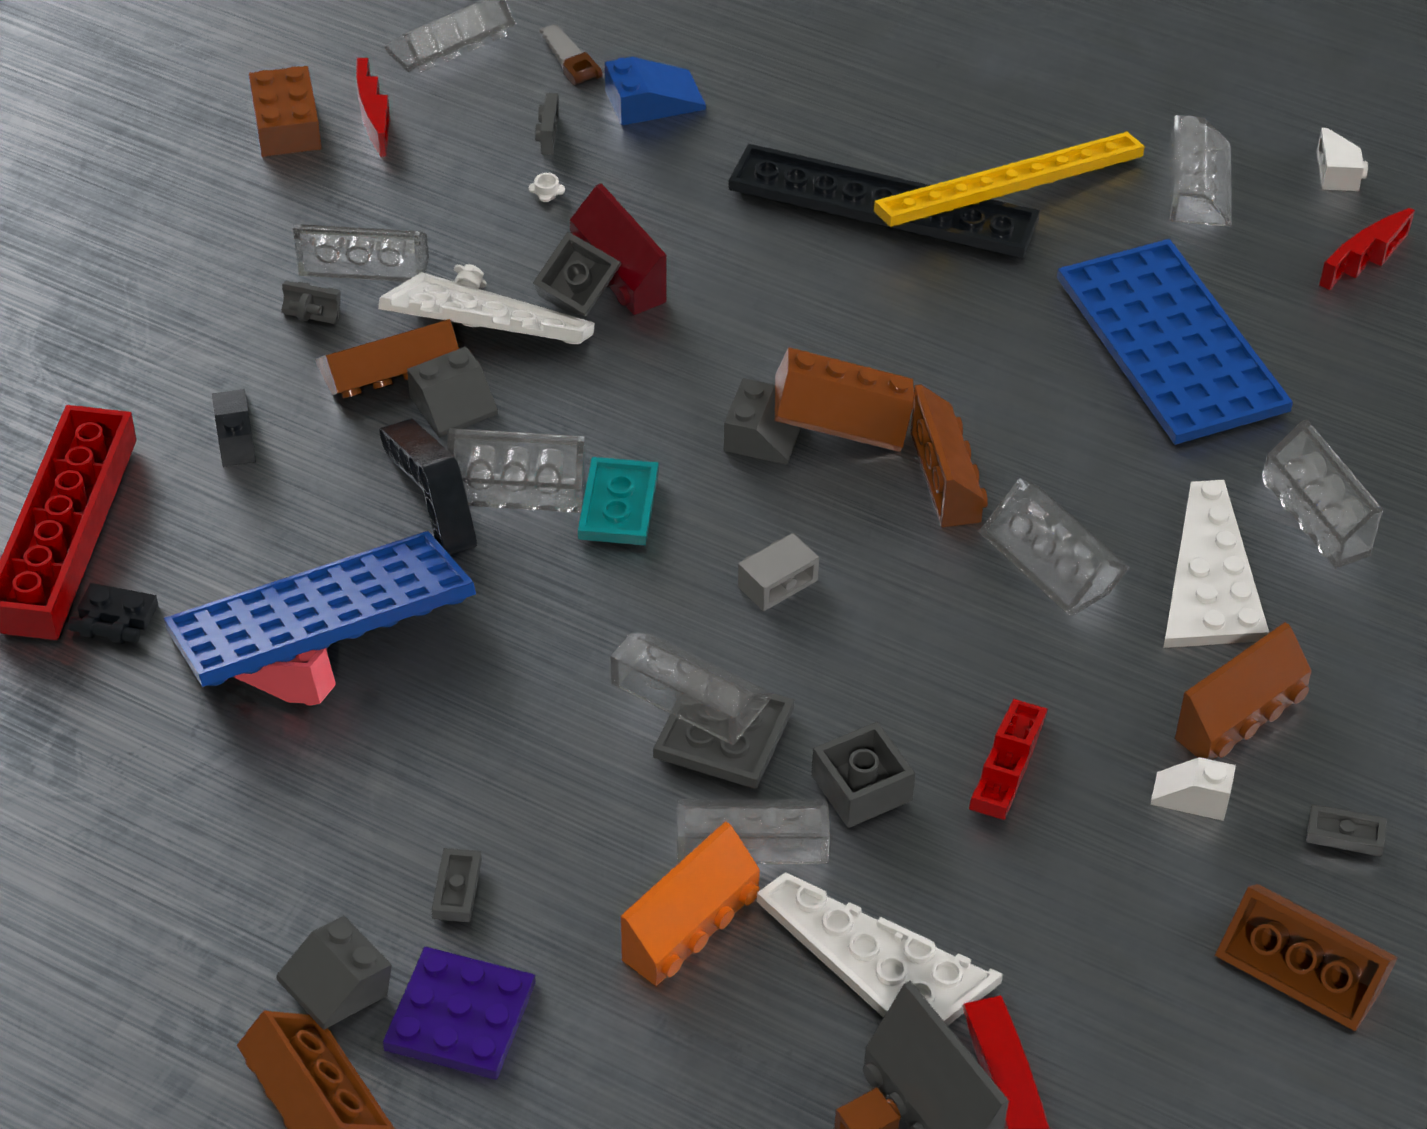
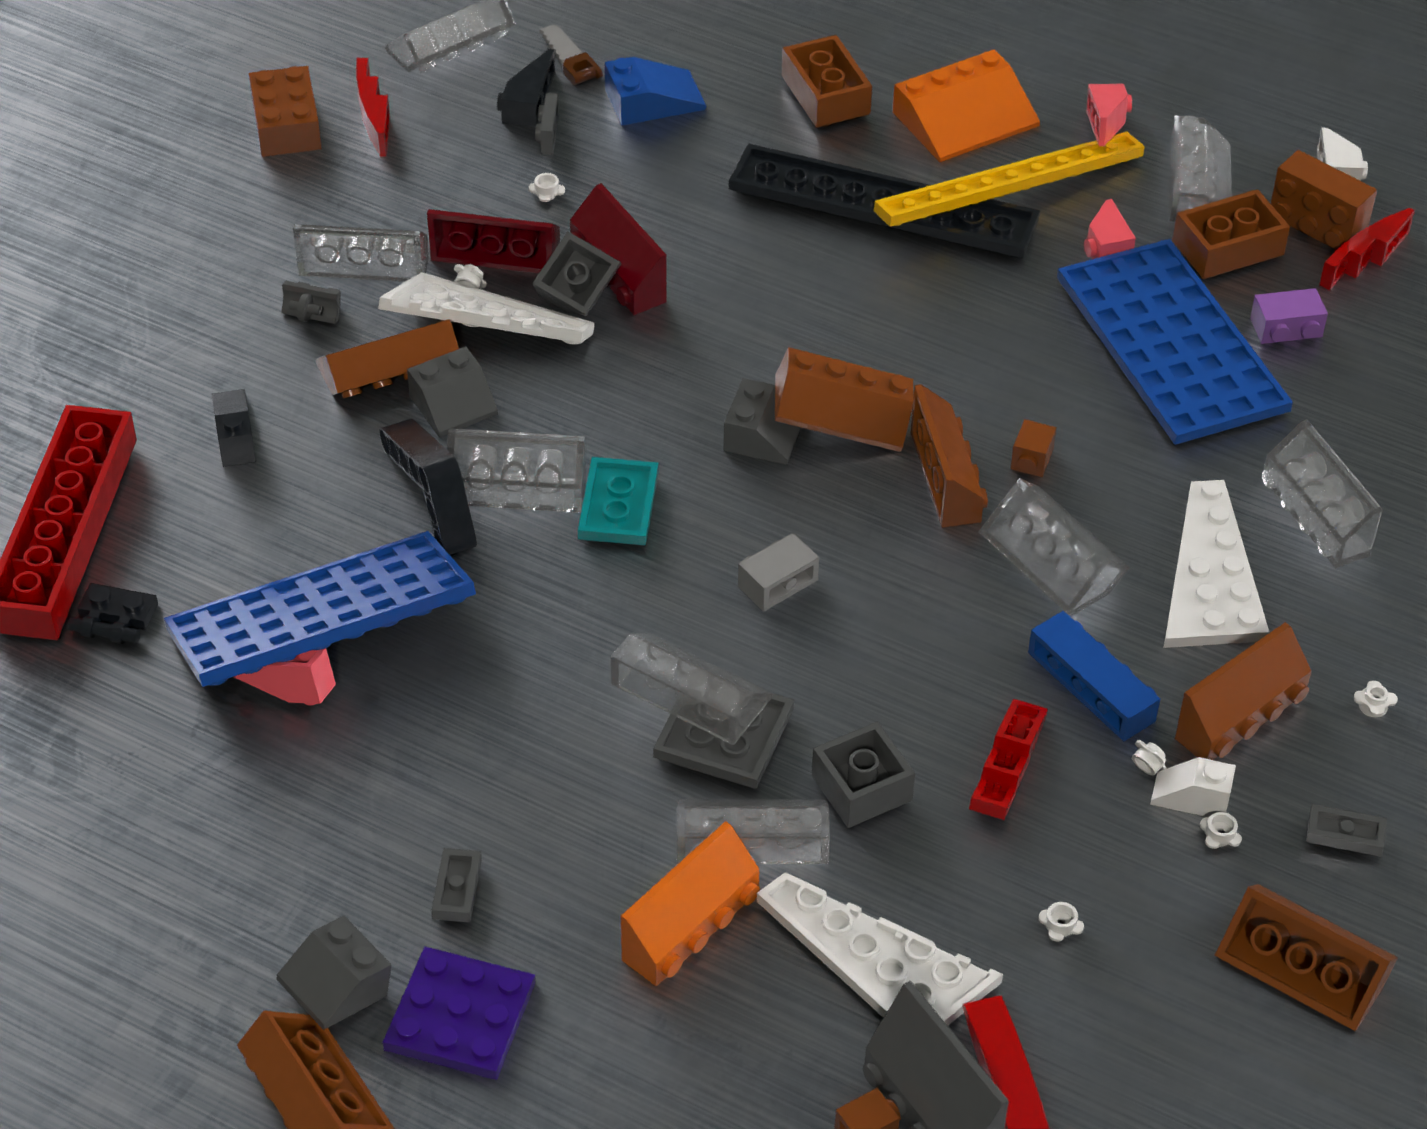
(491, 241): none -> dark red slope
(527, 91): none -> black slope
(826, 80): none -> dark orange brick
(964, 105): none -> orange slope
(1033, 448): none -> dark orange brick
(1061, 912): none -> white plate
(1094, 675): none -> blue brick
(1107, 109): none -> coral slope
(1108, 233): none -> coral slope
(1149, 758): none -> white plate
(1219, 823): none -> white plate
(1230, 233): none -> dark orange brick
(1288, 316): none -> medium lavender brick
(1321, 199): none -> dark orange brick
(1375, 699): none -> white plate

